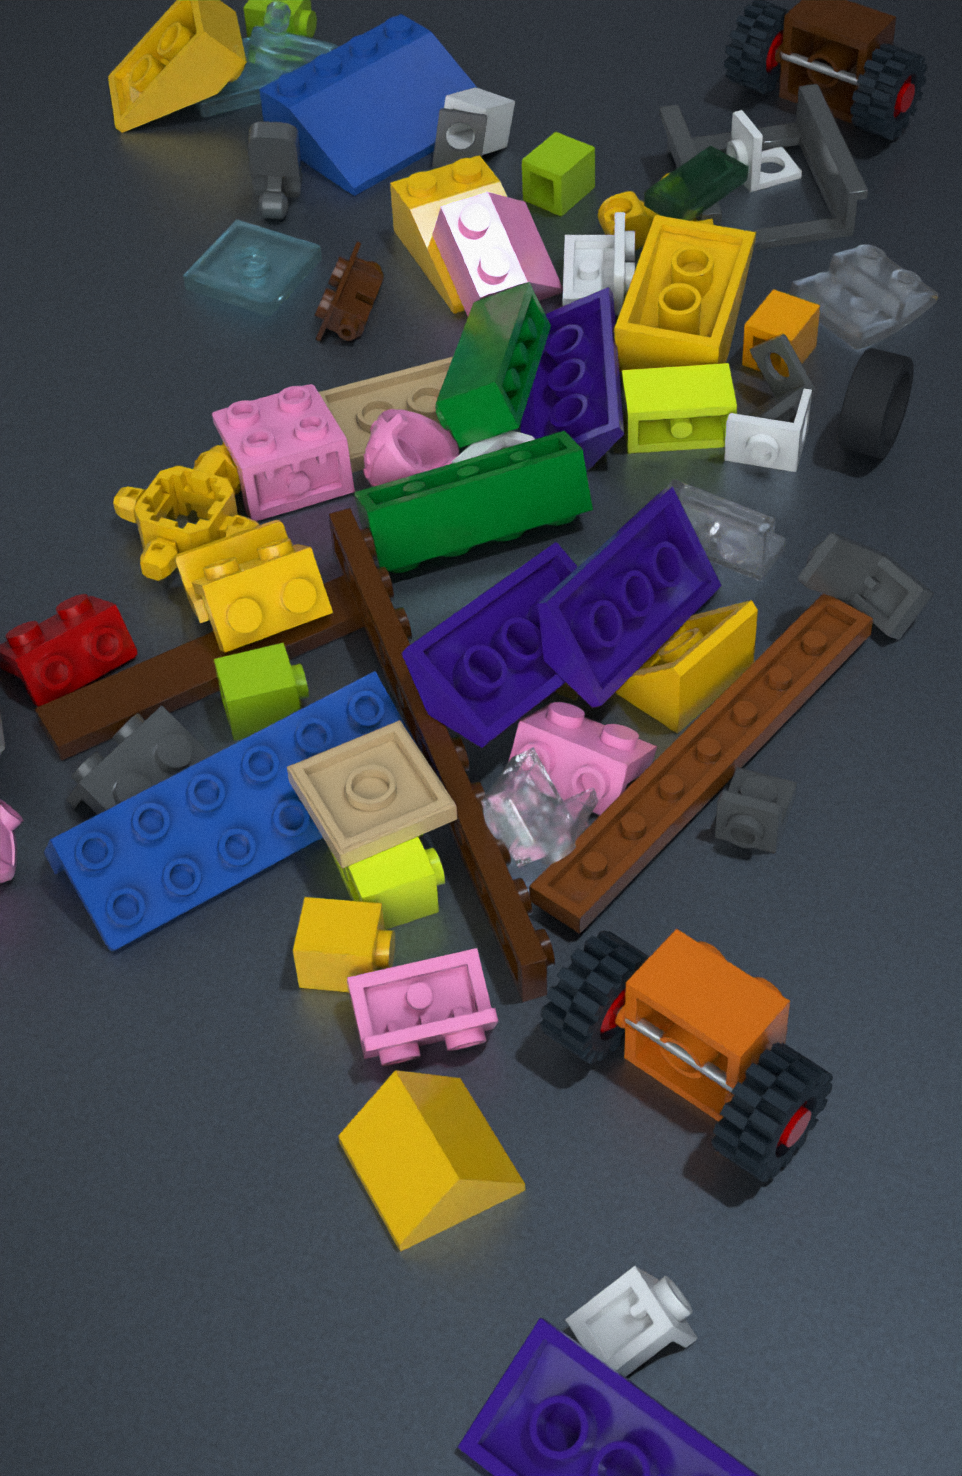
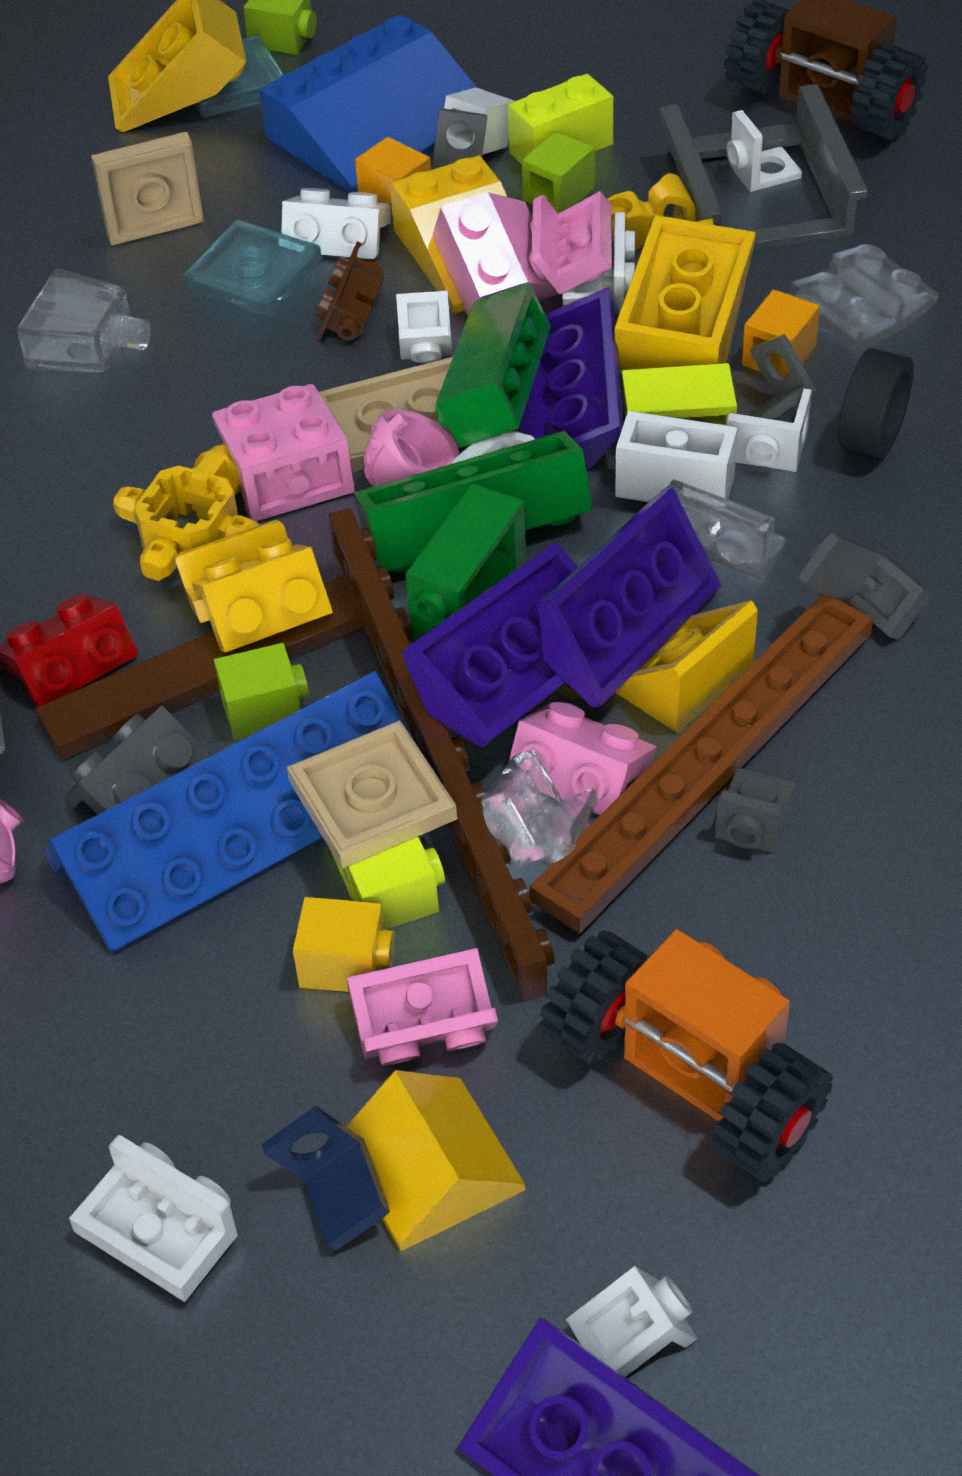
(79, 325): none -> clear torso
(148, 188): none -> tan tile
(157, 1218): none -> white bracket
(274, 166): dark grey piece -> none
(279, 49): clear light blue piece -> none
(336, 222): none -> white bracket
(337, 1176): none -> dark blue bracket
(385, 164): none -> light orange brick
(424, 326): none -> white bracket
(466, 557): none -> green window
(572, 108): none -> neon yellow brick
(573, 243): none -> bright pink bracket
(665, 448): none -> white brick
(696, 185): clear green tile -> none

